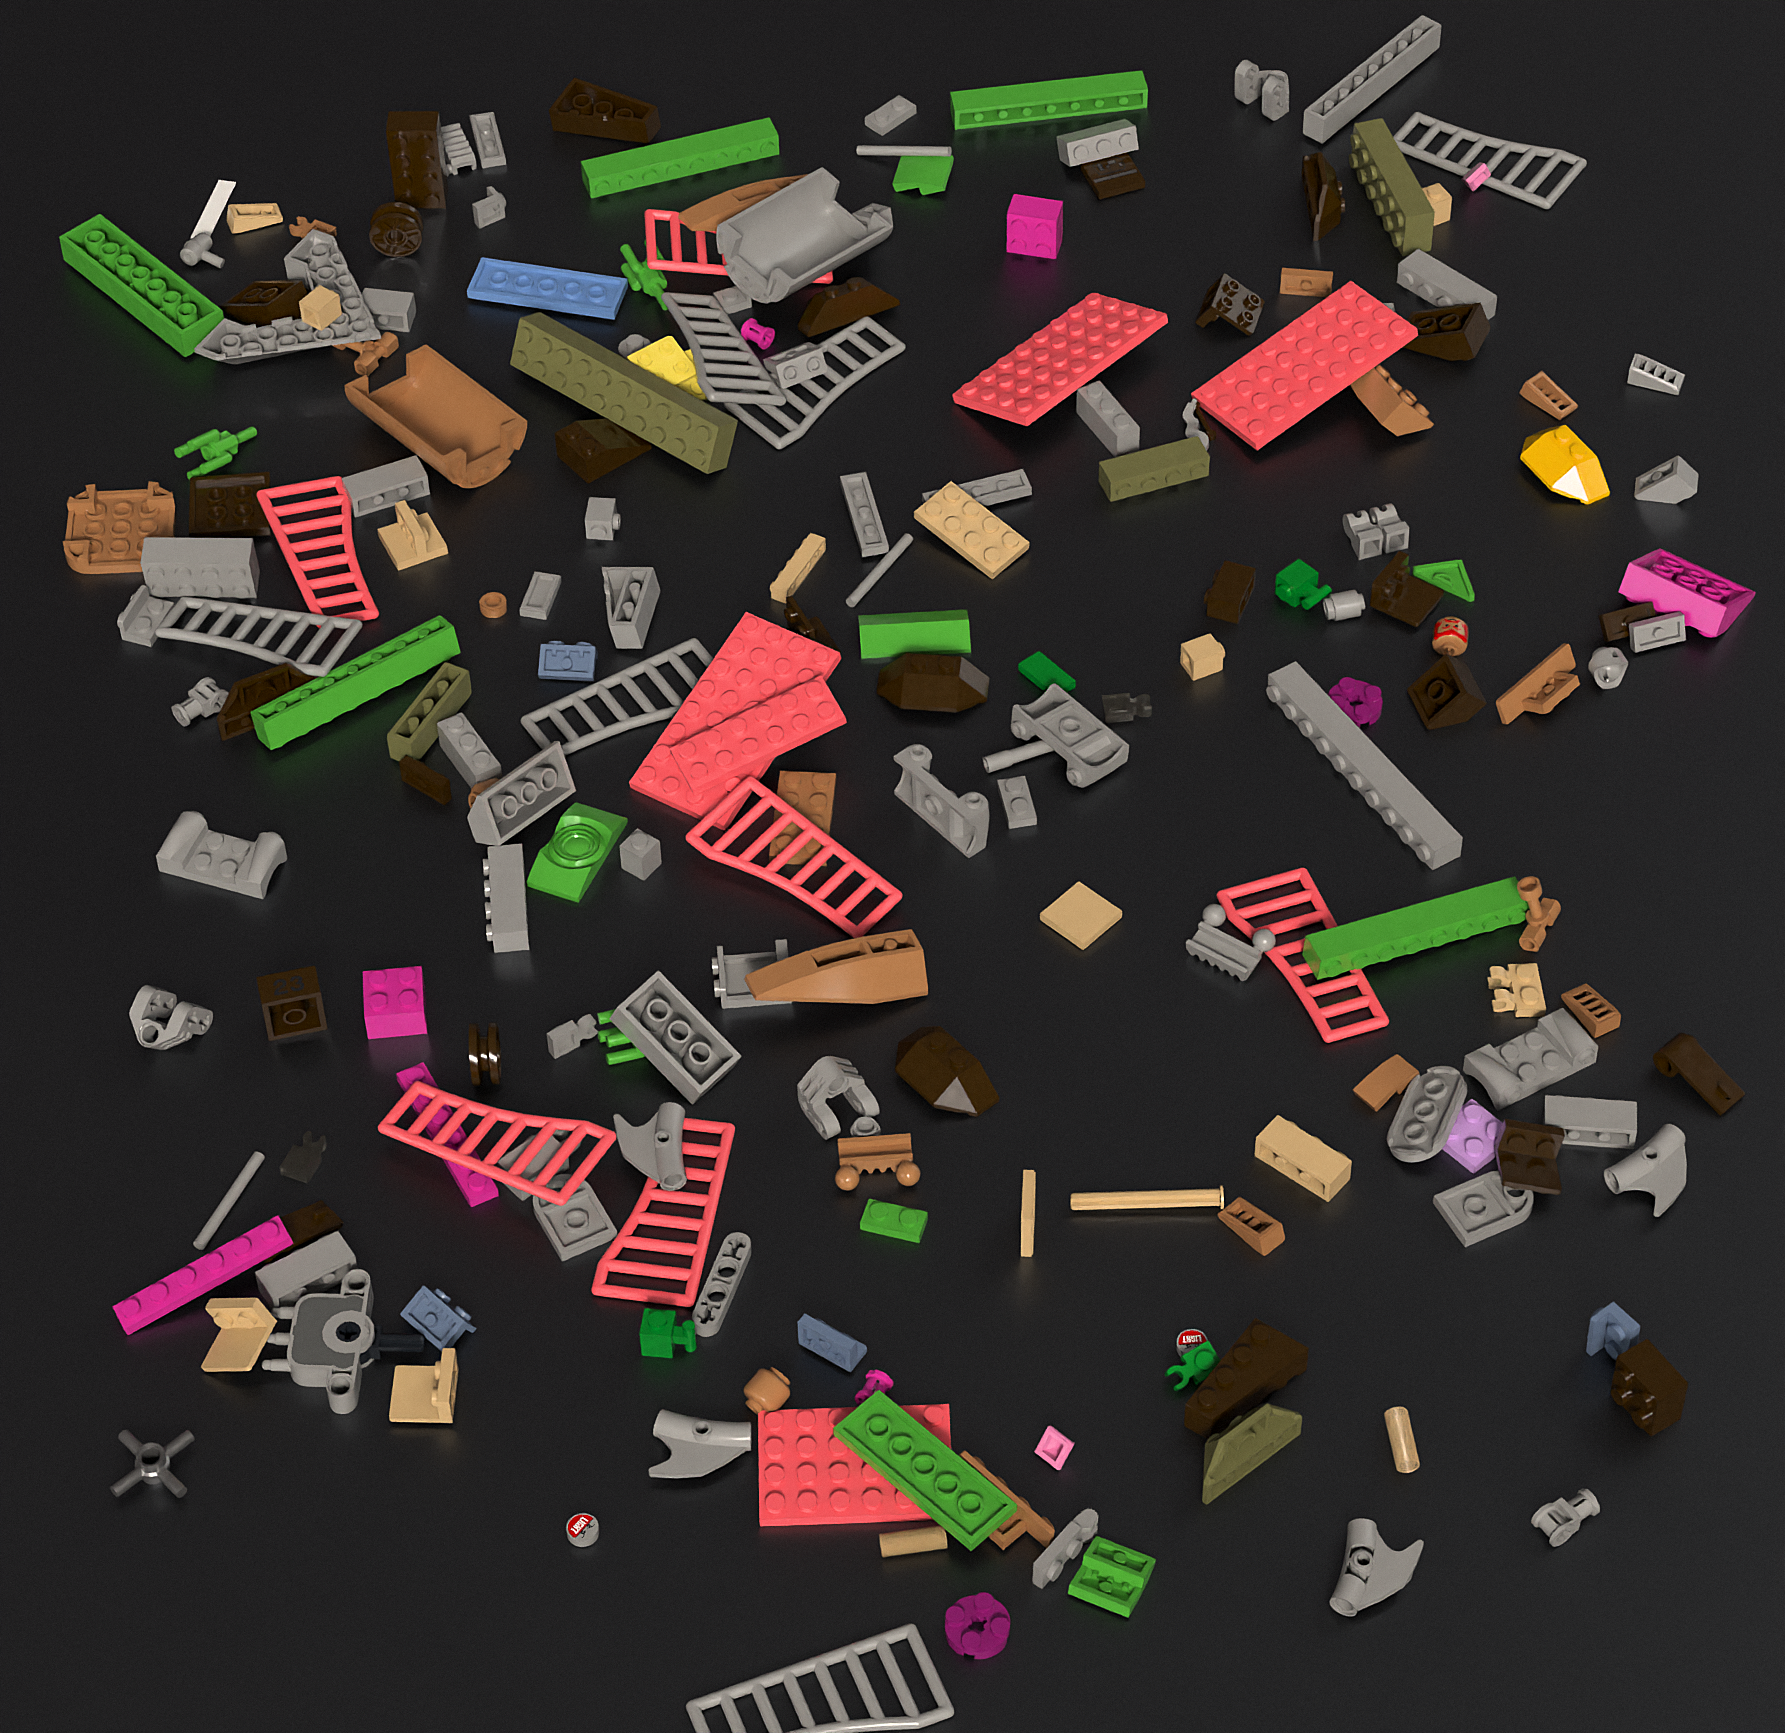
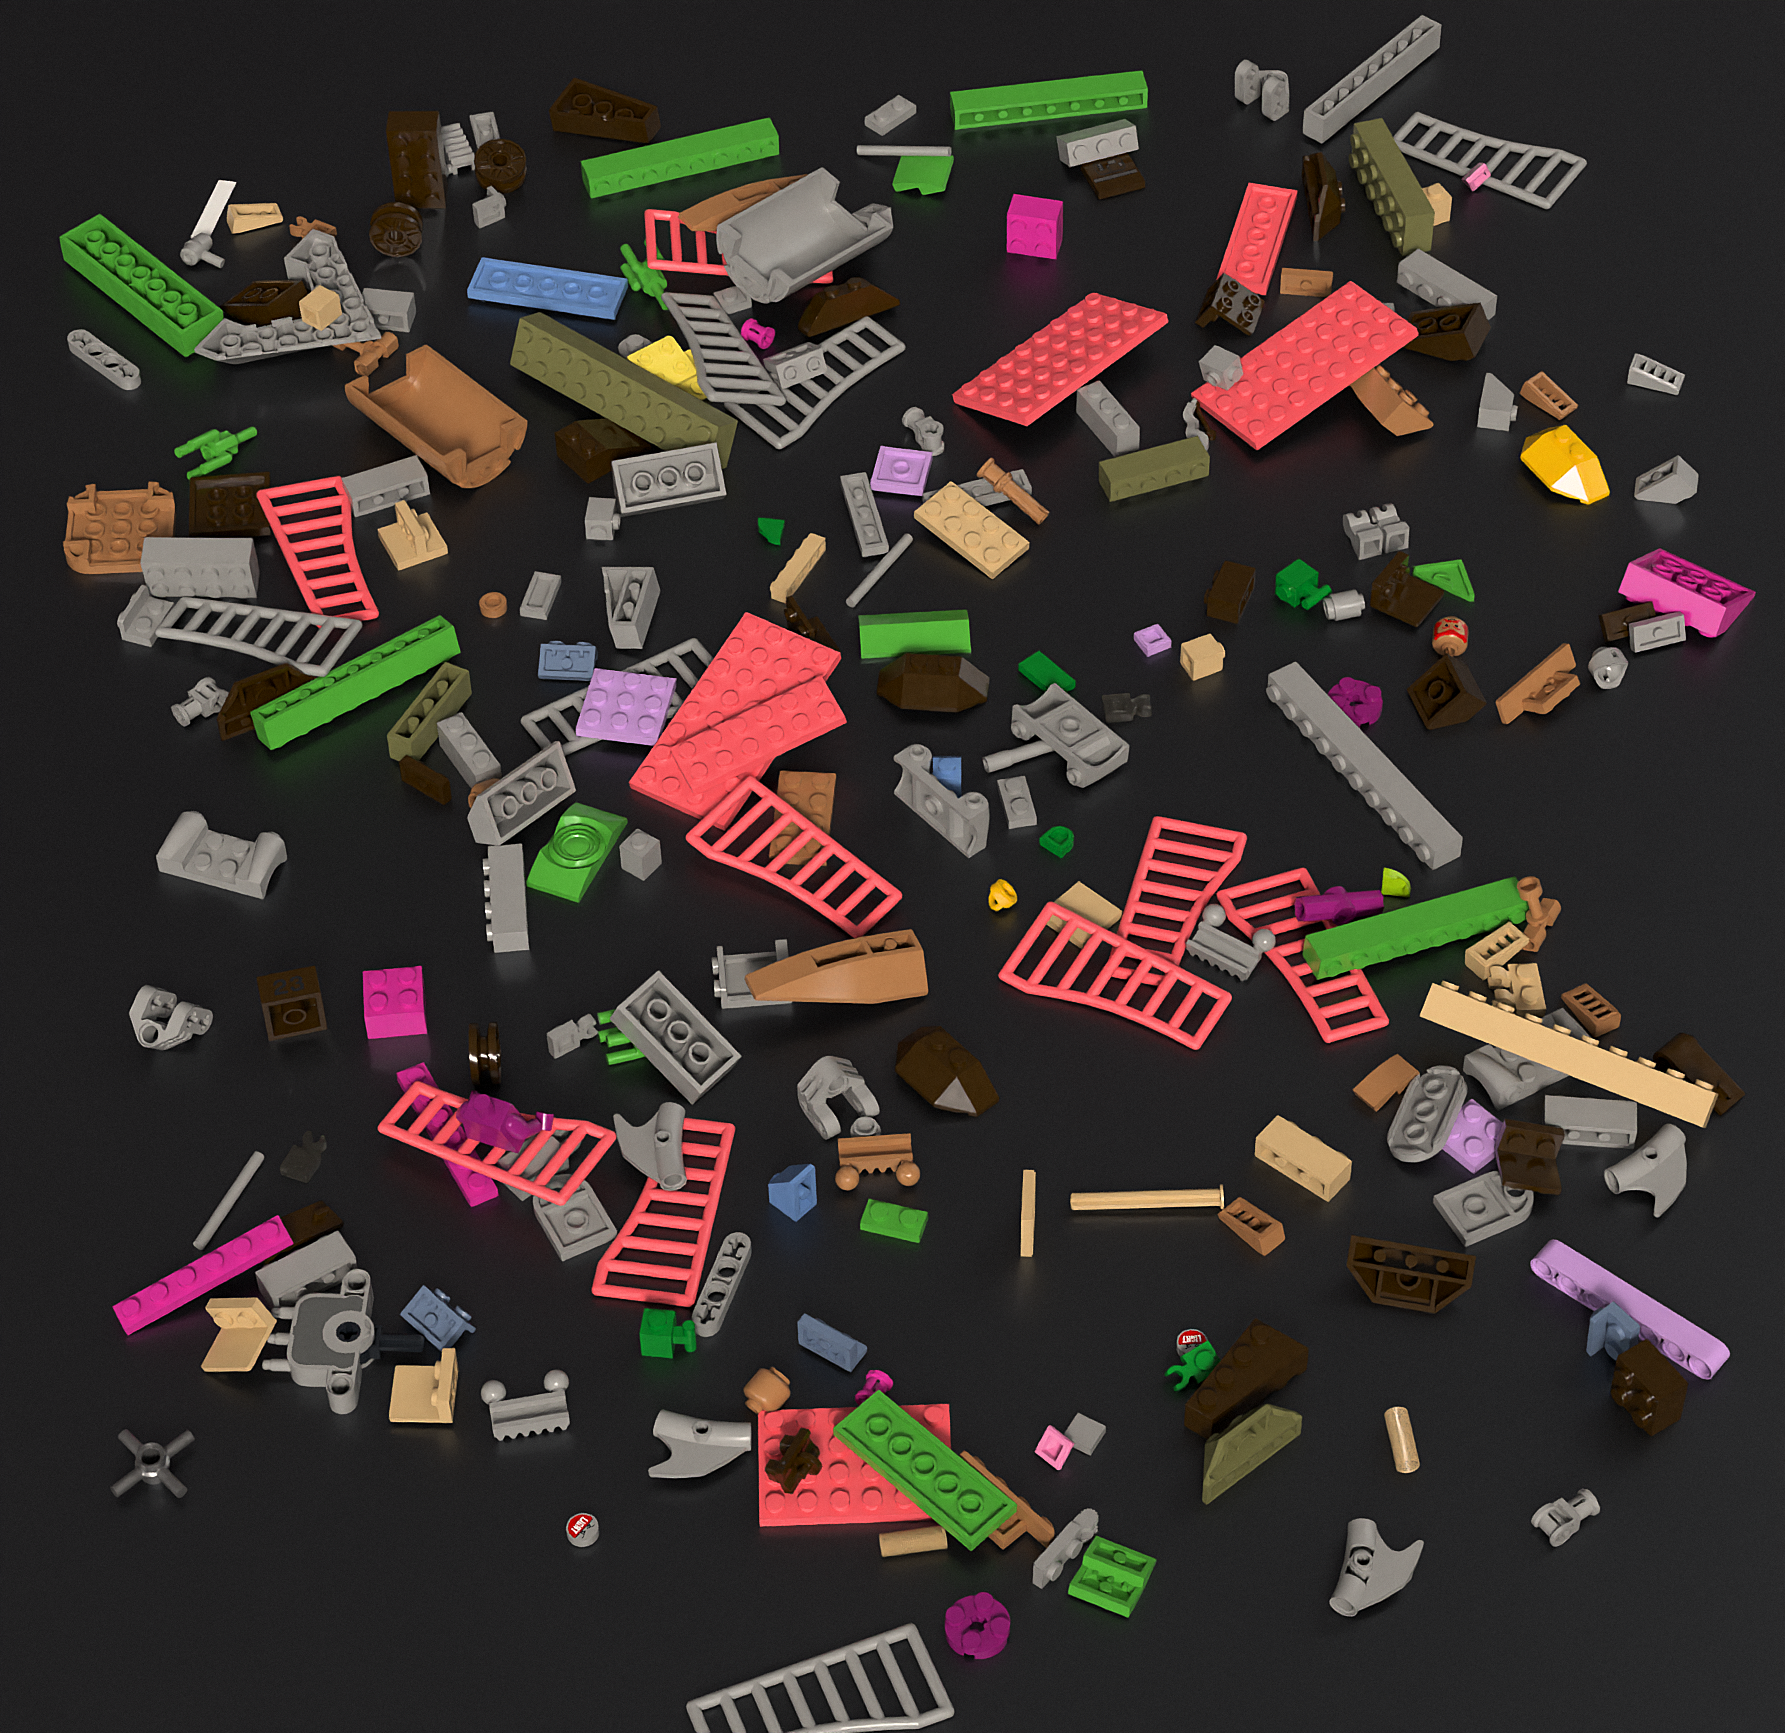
(108, 356): none -> light grey beam
(499, 1122): none -> magenta torso
(500, 165): none -> dark brown wheel
(529, 1412): none -> light grey gear
(626, 707): none -> lavender plate
(668, 480): none -> light grey slope
(771, 529): none -> green tile
(794, 1190): none -> medium blue slope
(798, 1461): none -> dark brown hips
(901, 471): none -> lavender plate
(926, 430): none -> light grey connector
(948, 772): none -> medium blue slope
(1003, 894): none -> yellow tile
(1004, 483): none -> medium nougat pin
(1058, 840): none -> green tile
(1085, 1433): none -> light grey tile
(1092, 996): none -> coral bar
(1152, 640): none -> lavender tile
(1200, 898): none -> coral bar
(1221, 368): none -> light grey brick
(1258, 236): none -> coral plate
(1339, 905): none -> magenta piece
(1395, 884): none -> lime tile
(1409, 1274): none -> dark brown wedge
(1480, 961): none -> tan slope
(1496, 405): none -> light grey slope
(1570, 1055): none -> tan brick
(1661, 1326): none -> lavender beam

